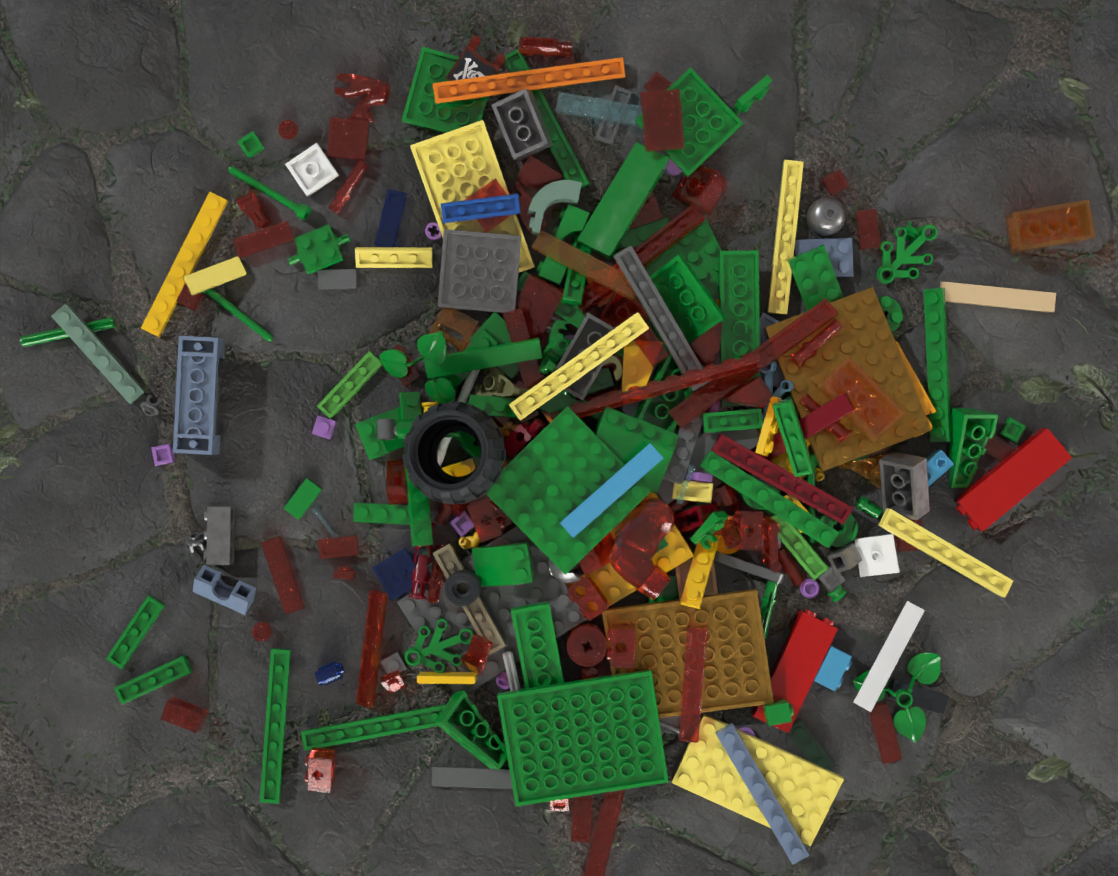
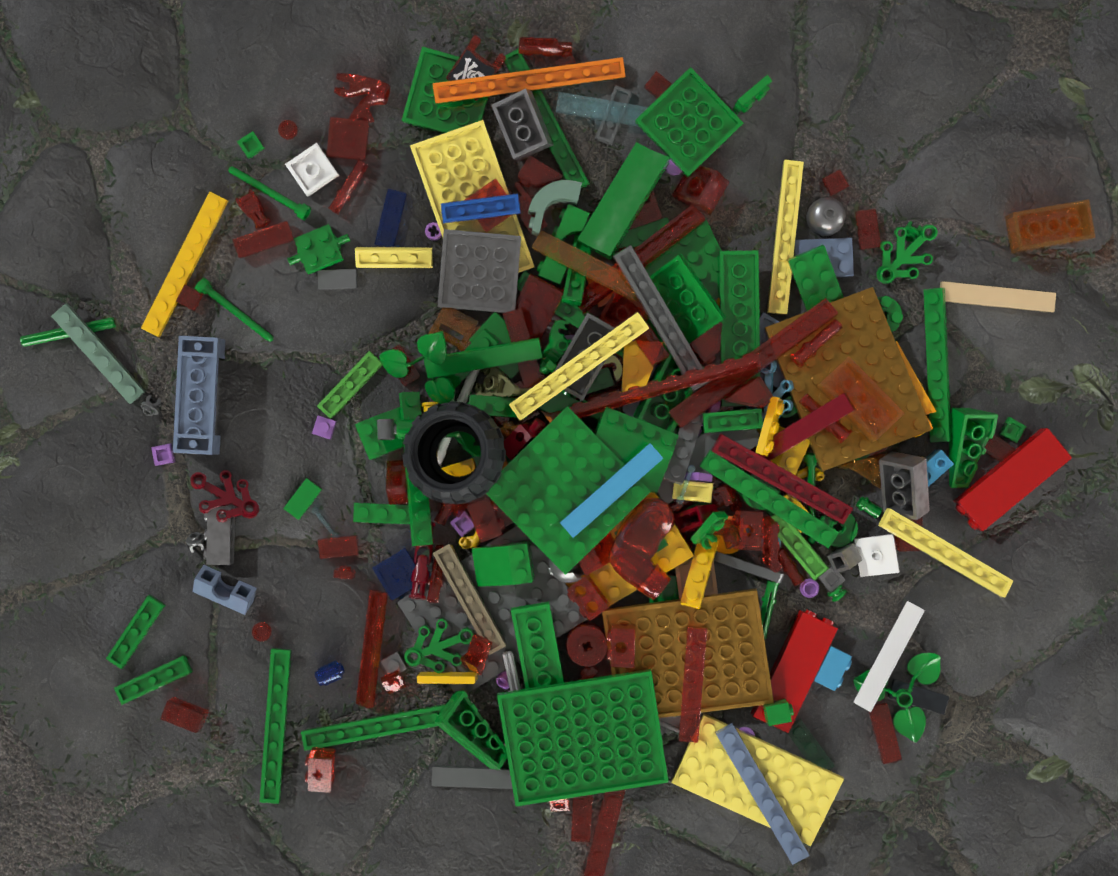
(215, 275): light yellow tile -> none
(226, 498): none -> dark red plant
(282, 575): clear red plate -> none
(457, 597): black tyre -> none
(662, 120): clear red plate -> none
(793, 437): green tile -> none

